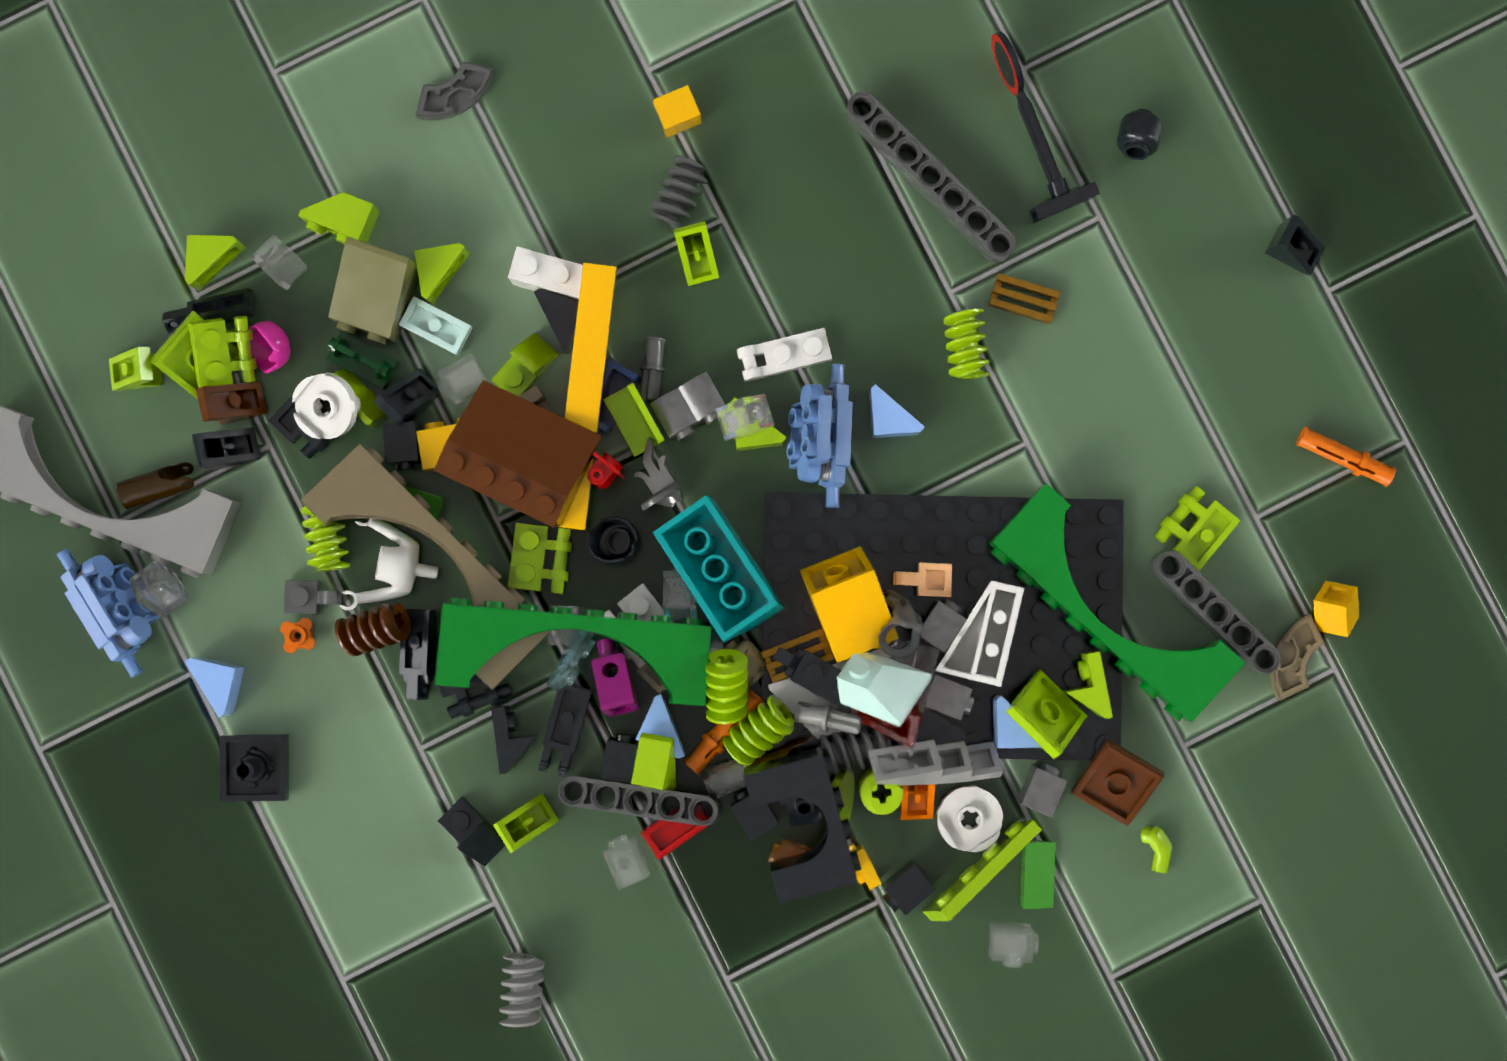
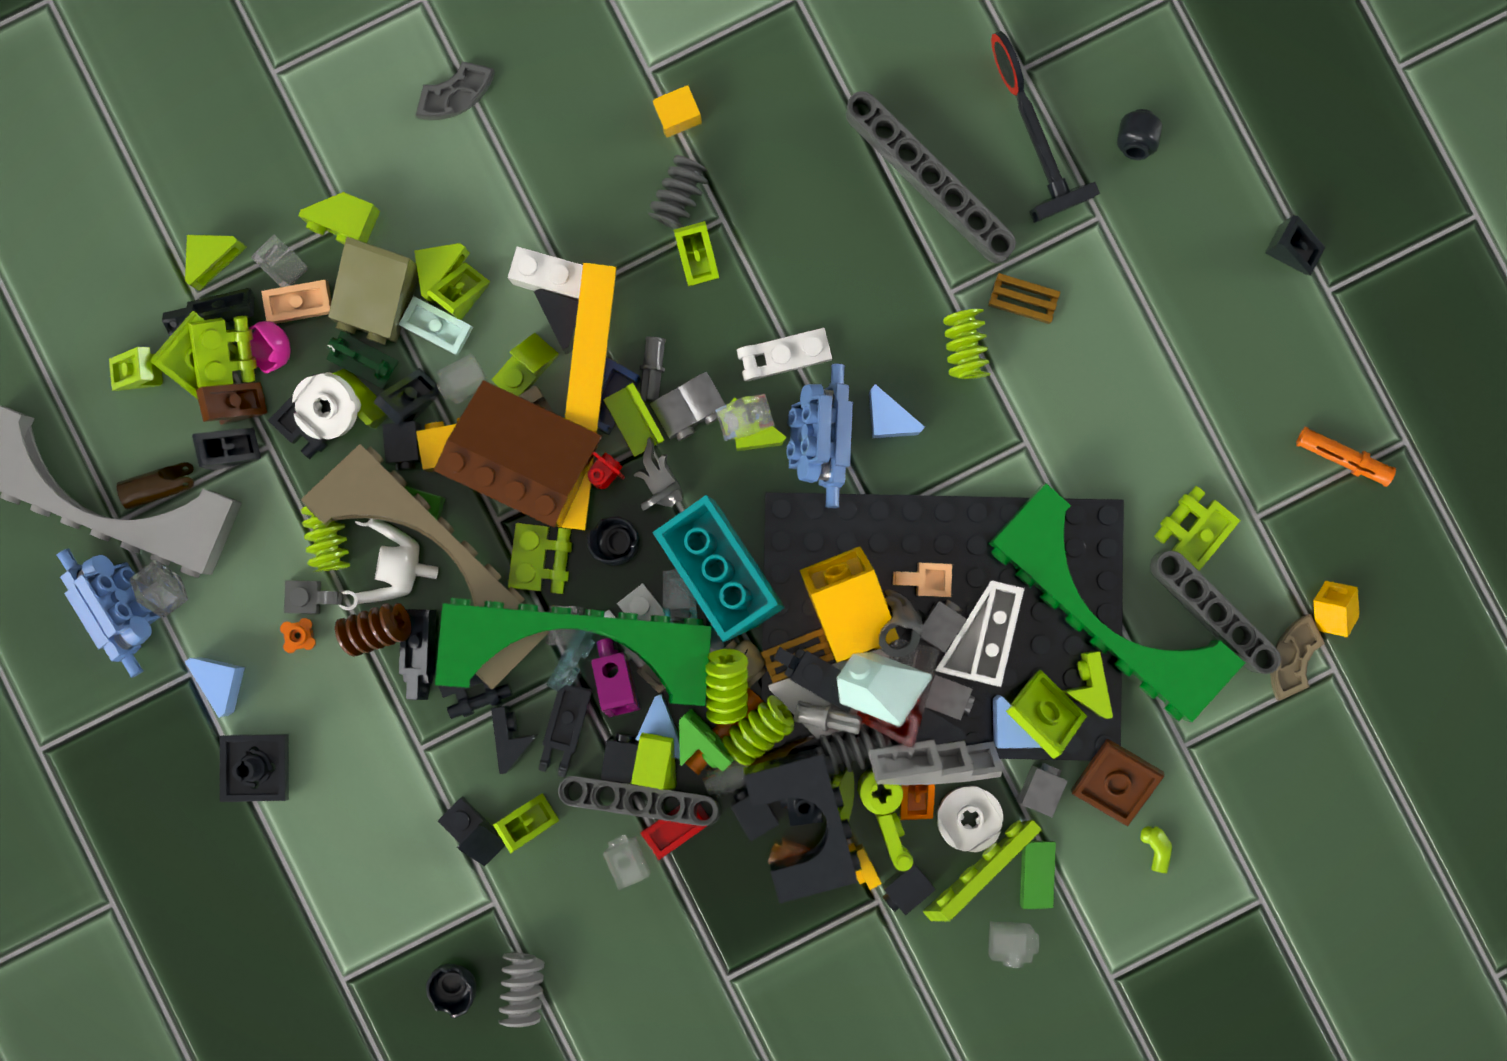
(297, 301): none -> light nougat plate
(451, 989): none -> black hair
(459, 290): none -> lime slope
(696, 735): none -> bright green slope
(891, 831): none -> lime plate

